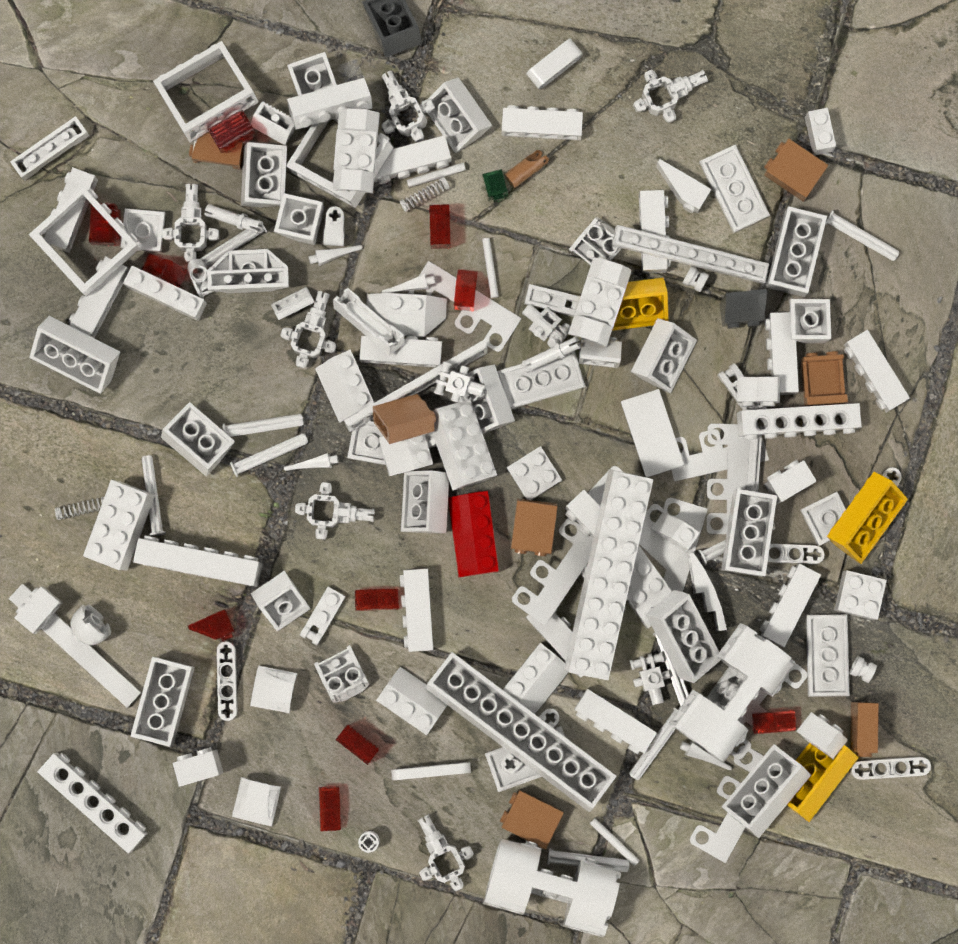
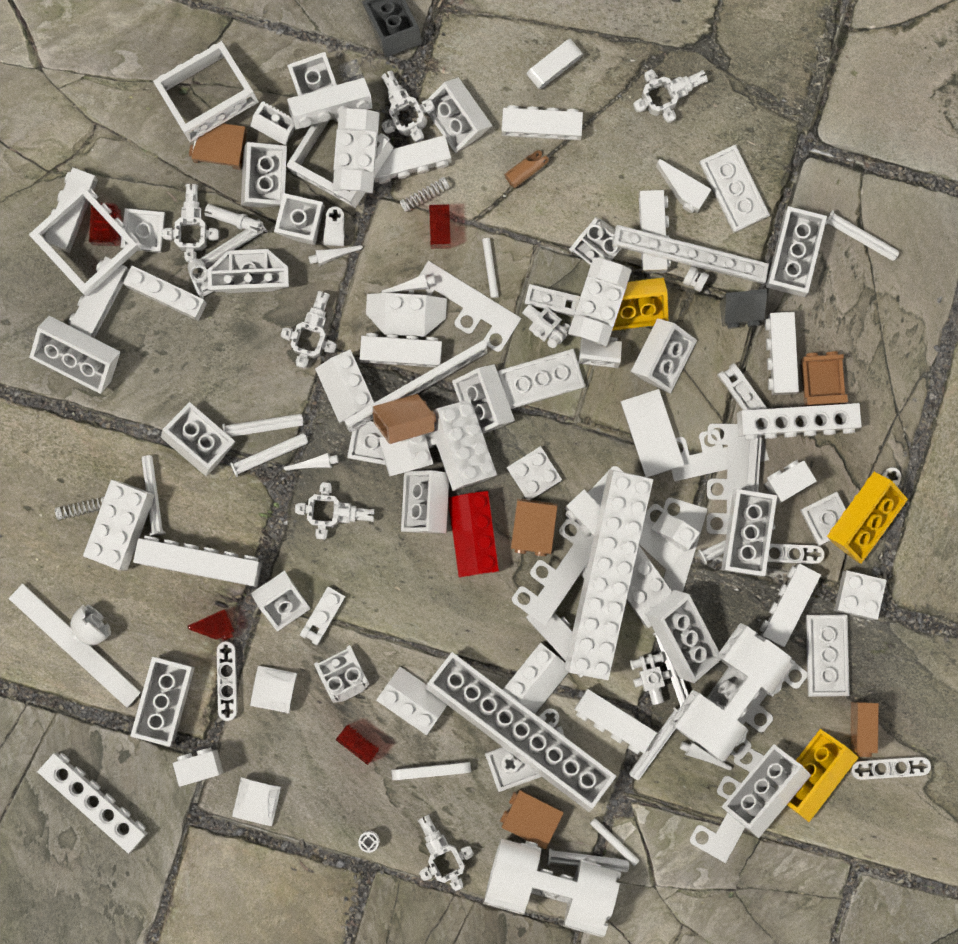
(38, 609): white brick -> none
(49, 148): white piece -> none
(164, 269): clear red slope -> none
(232, 131): clear red brick -> none
(292, 303): white plate -> none
(329, 808): clear red slope -> none
(368, 322): white piece -> none
(376, 599): clear red slope -> none
(418, 610): white brick -> none
(436, 175): white bar -> none
(459, 383): white piece -> none
(465, 290): clear red slope -> none
(495, 185): clear green brick -> none
(560, 350): white pin -> none
(702, 584): white slope -> none
(758, 390): white brick -> none
(774, 721): clear red slope -> none
(795, 169): medium nougat brick -> none
(810, 320): white slope -> none
(820, 131): white brick -> none
(822, 735): white brick -> none
(862, 669): white wheel -> none
(876, 371): white brick -> none

